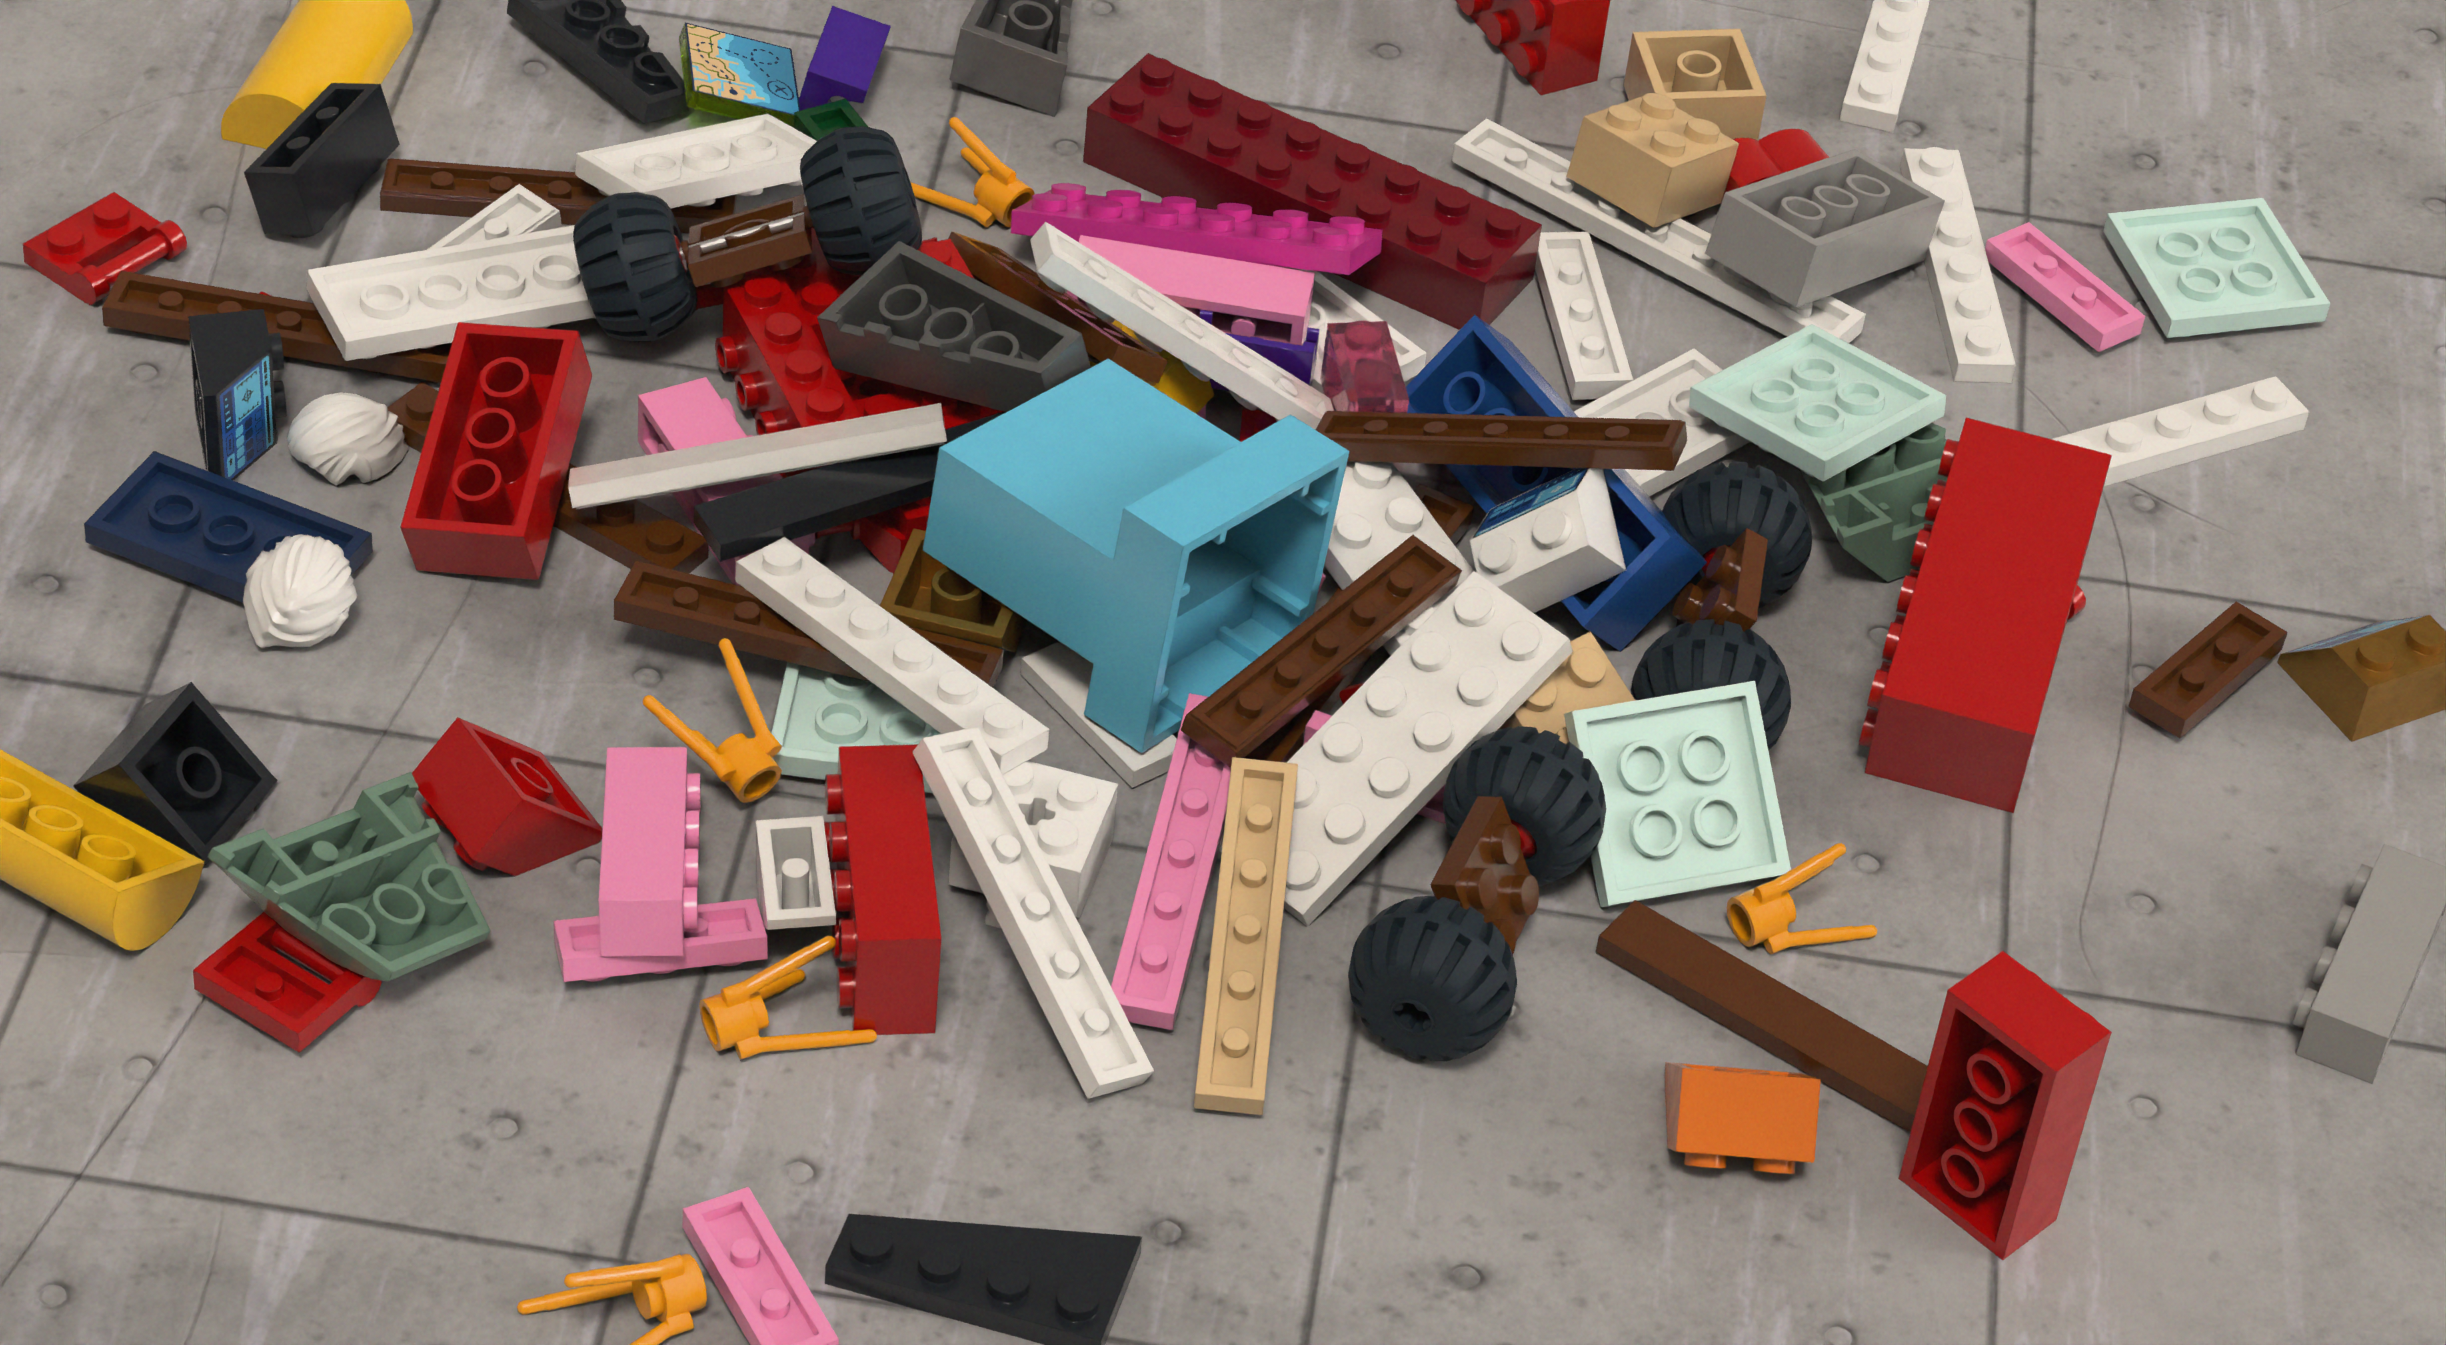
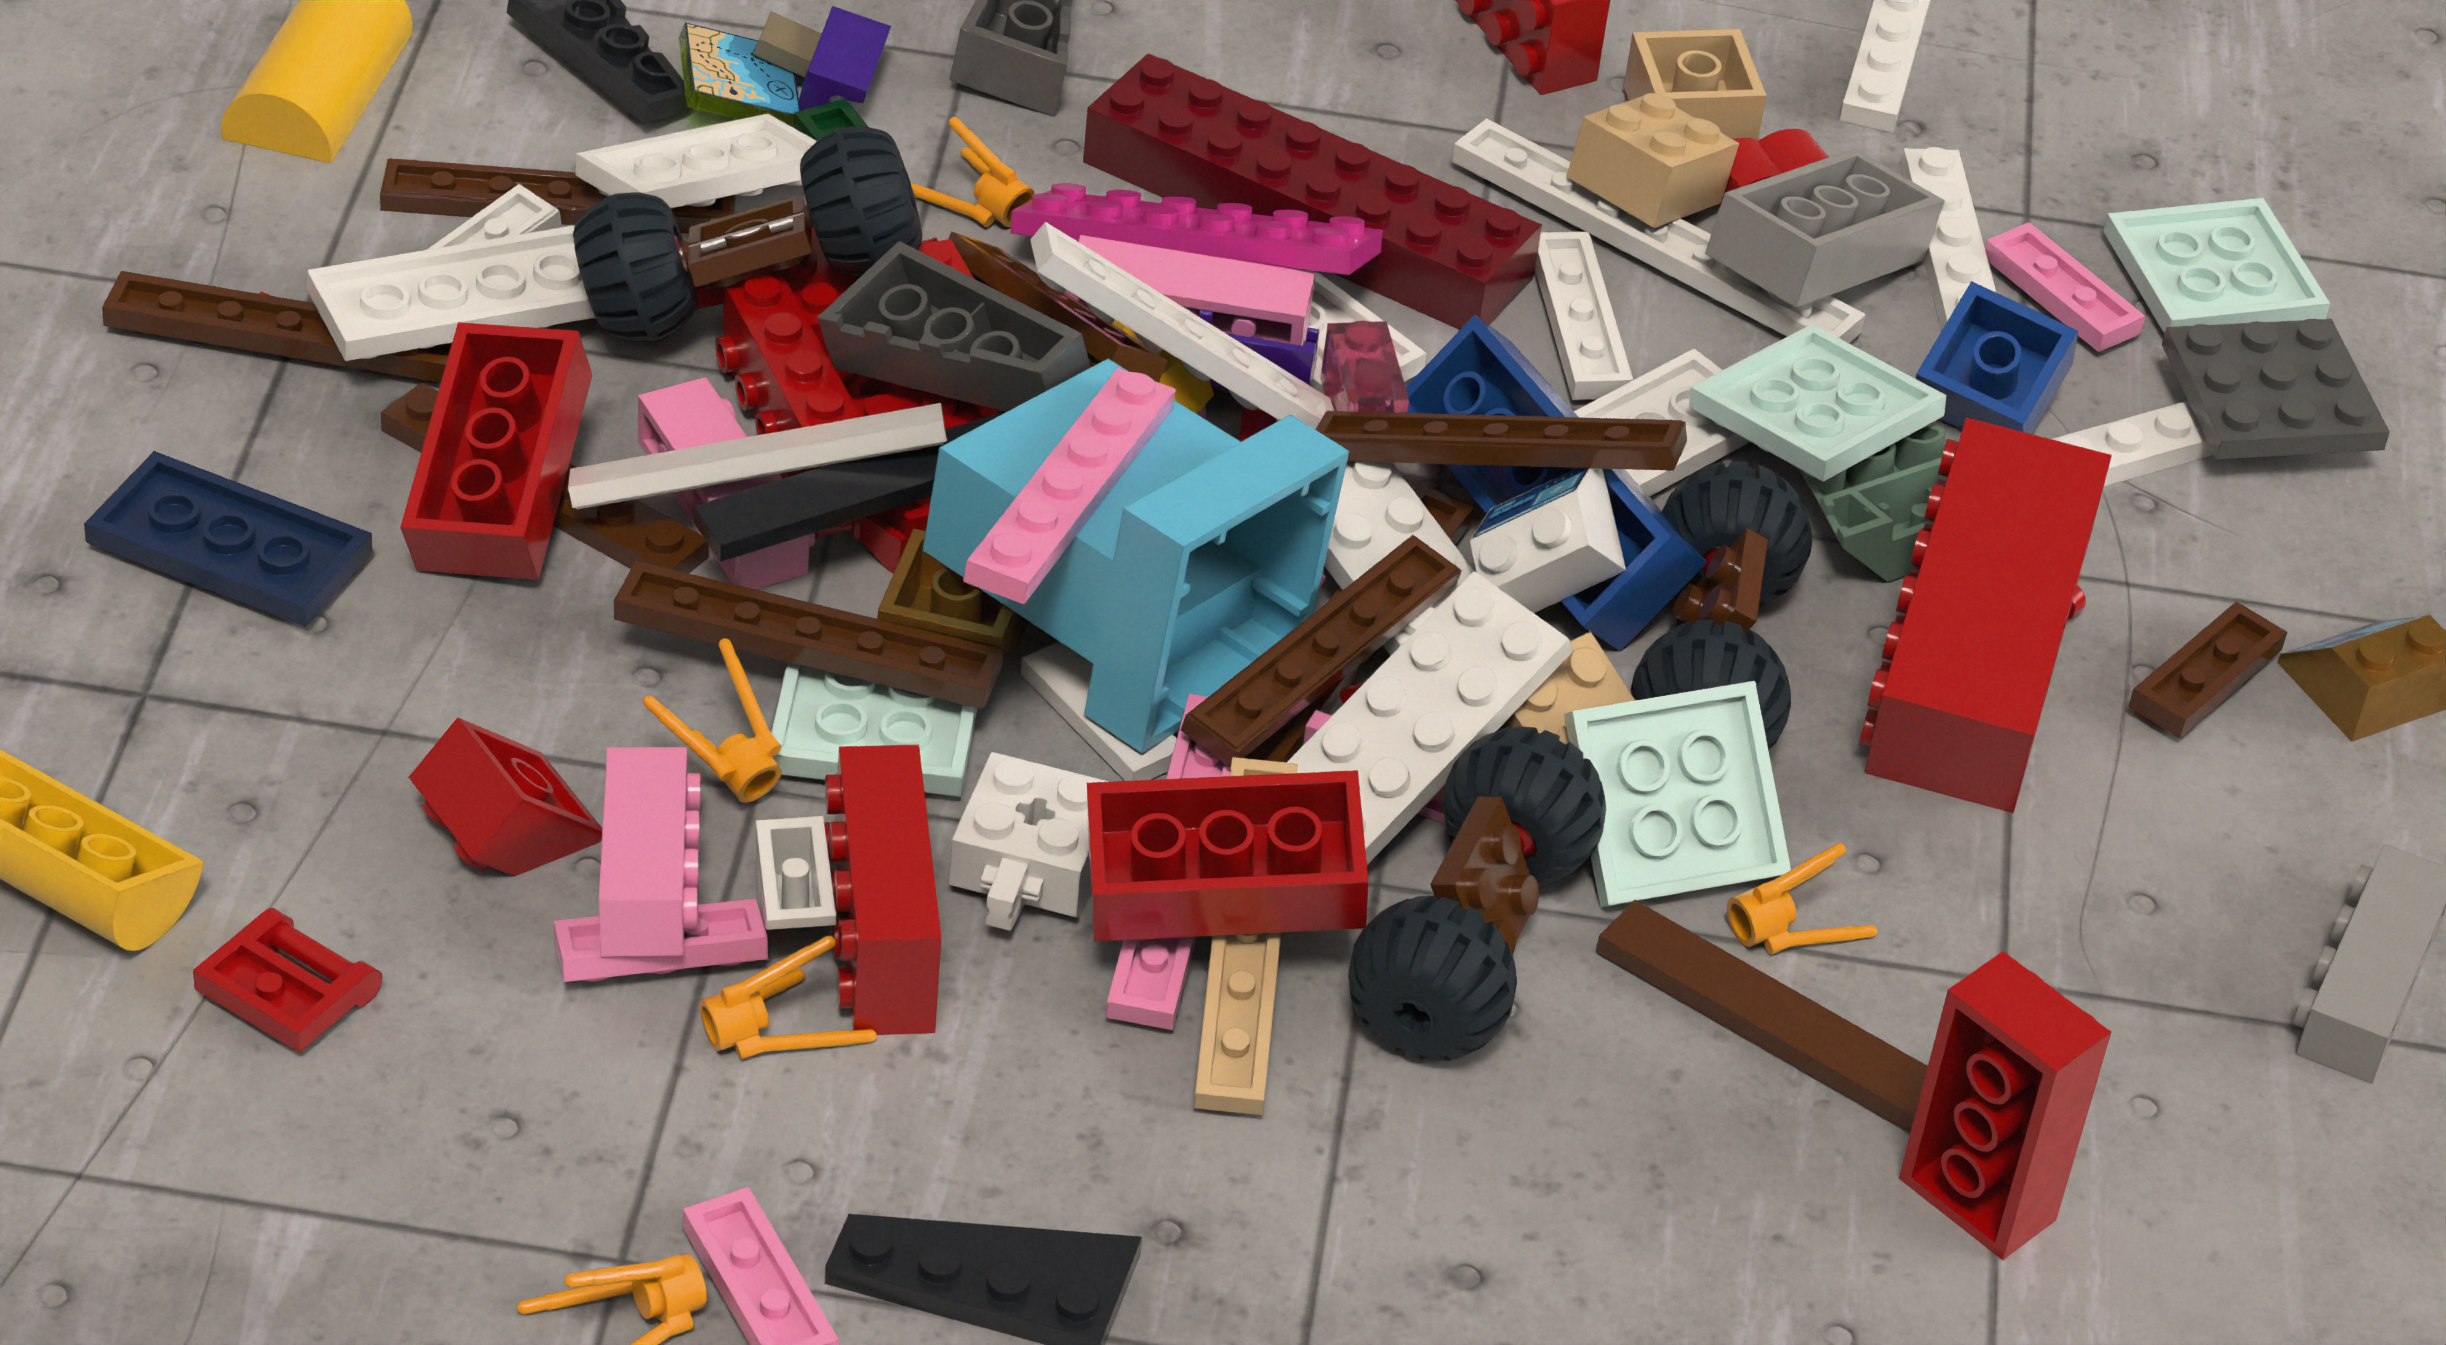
(100, 242): red plate -> none
(179, 773): black slope -> none
(235, 388): black slope -> none
(298, 592): white hair -> none
(322, 159): black brick -> none
(347, 437): white hair -> none
(362, 885): sand green wedge -> none
(787, 44): none -> dark tan tile
(888, 652): white plate -> none
(1033, 912): white plate -> none
(1069, 486): none -> bright pink plate
(1227, 855): none -> red brick
(1741, 1114): orange slope -> none
(1998, 361): none -> blue brick
(2274, 389): none -> dark grey plate

